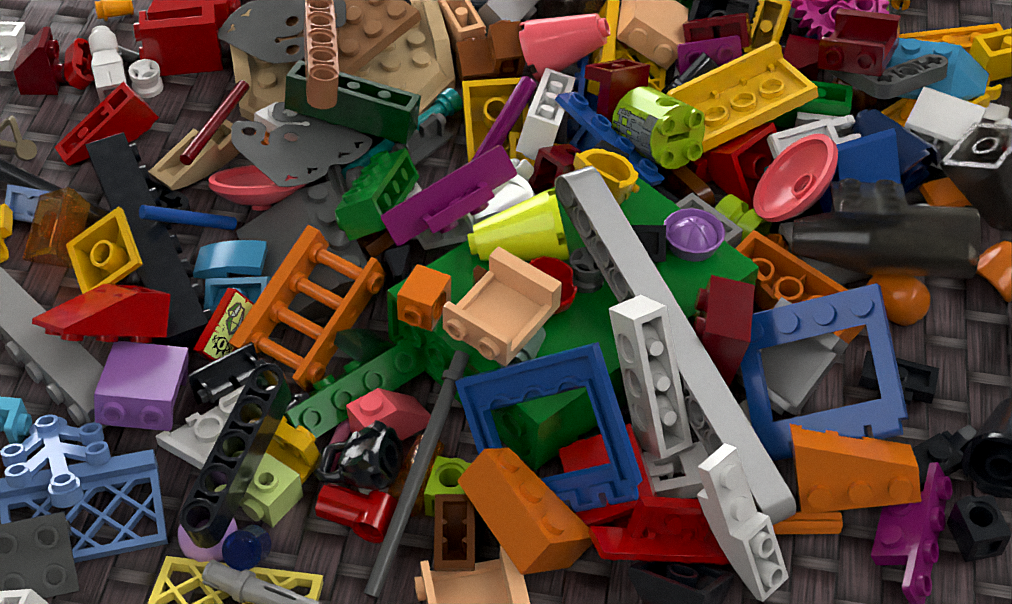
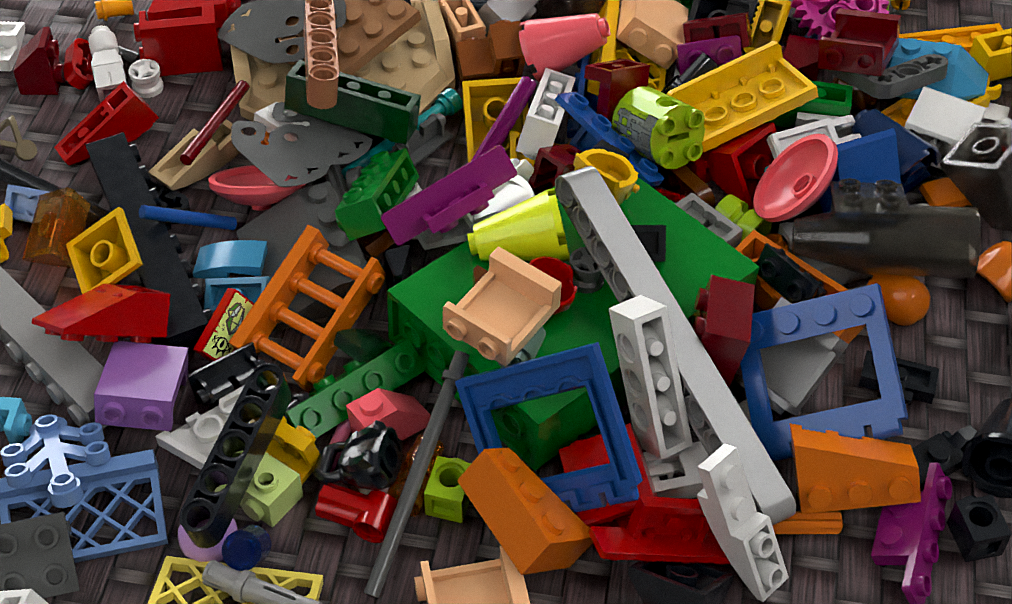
(423, 297): orange brick -> none
(454, 533): reddish brown slope -> none
(672, 196): none -> red leg
(693, 234): medium lavender hat -> none
(785, 276): none -> black hinge

